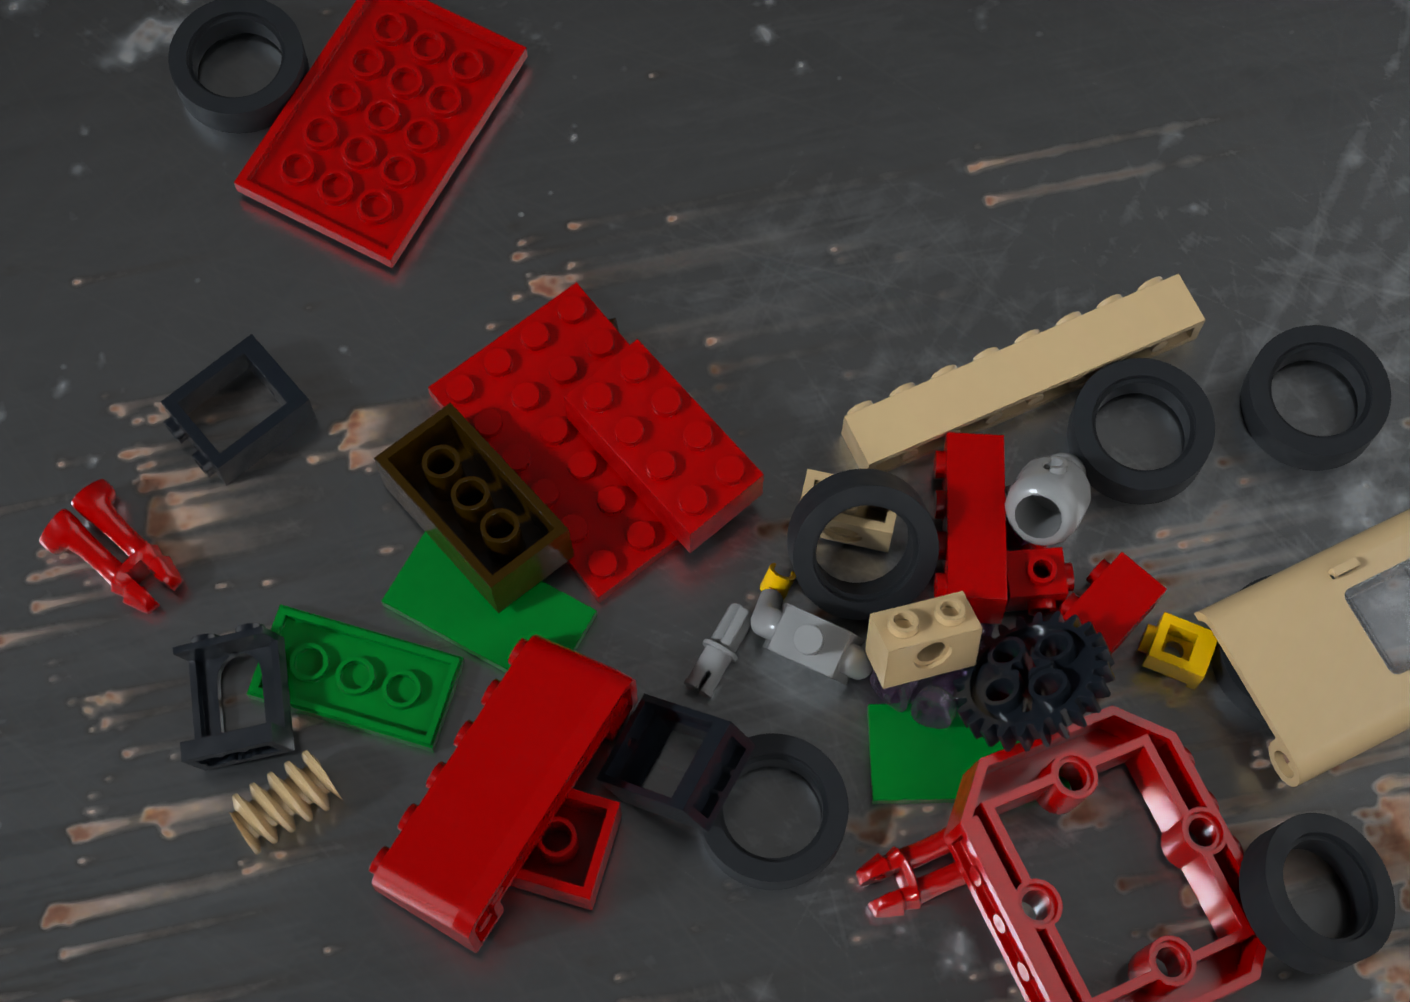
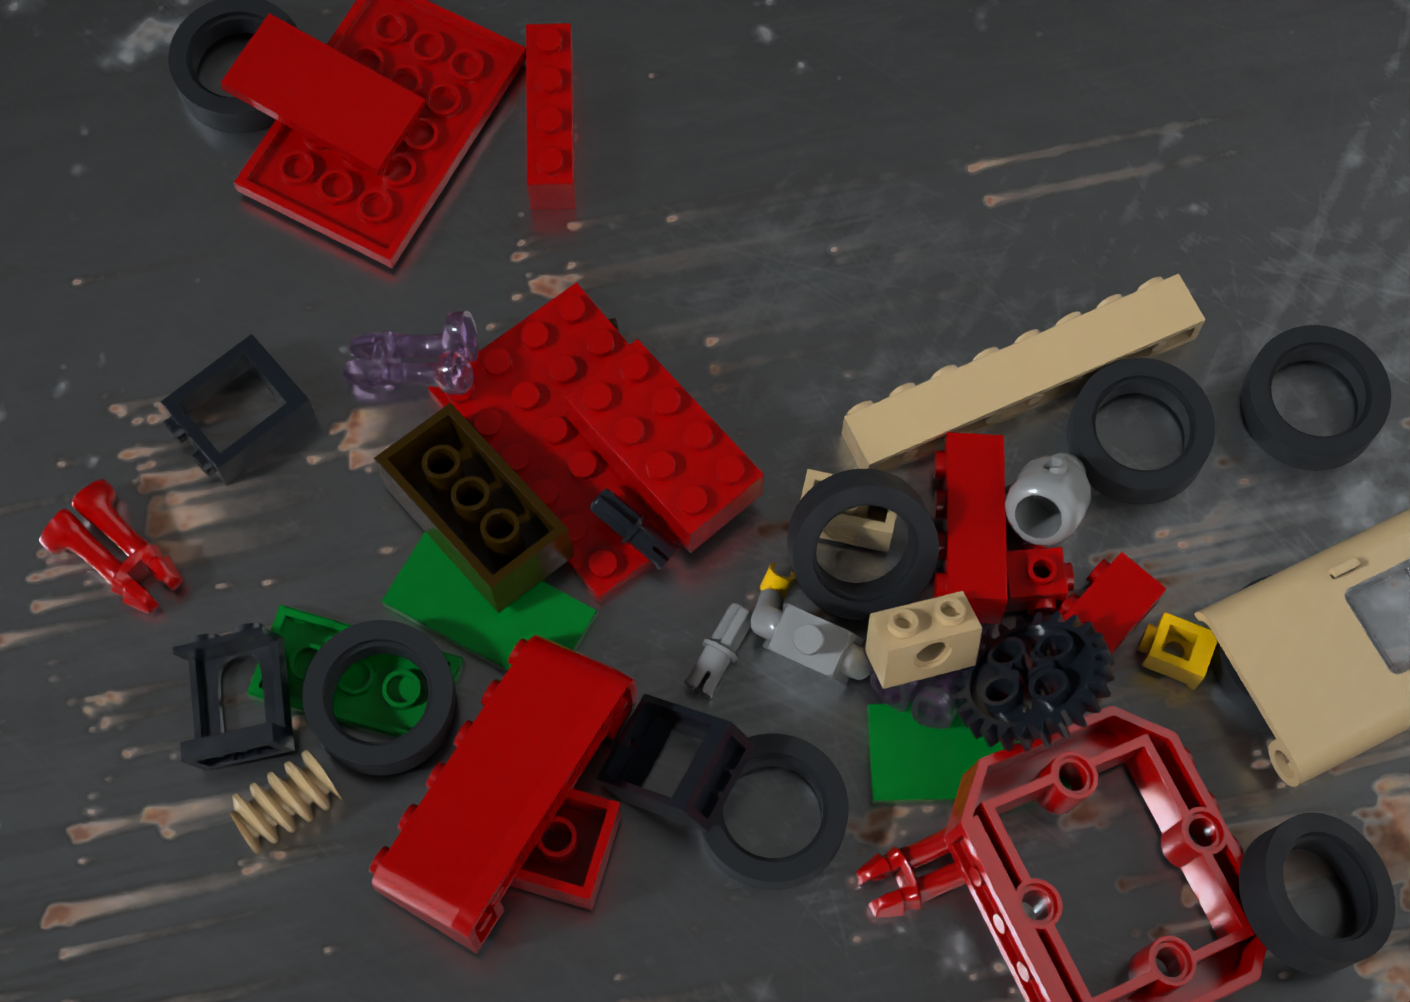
(323, 94): none -> red tile
(356, 644): none -> black tyre
(382, 353): none -> clear purple piece
(550, 116): none -> red brick
(633, 528): none -> black axle

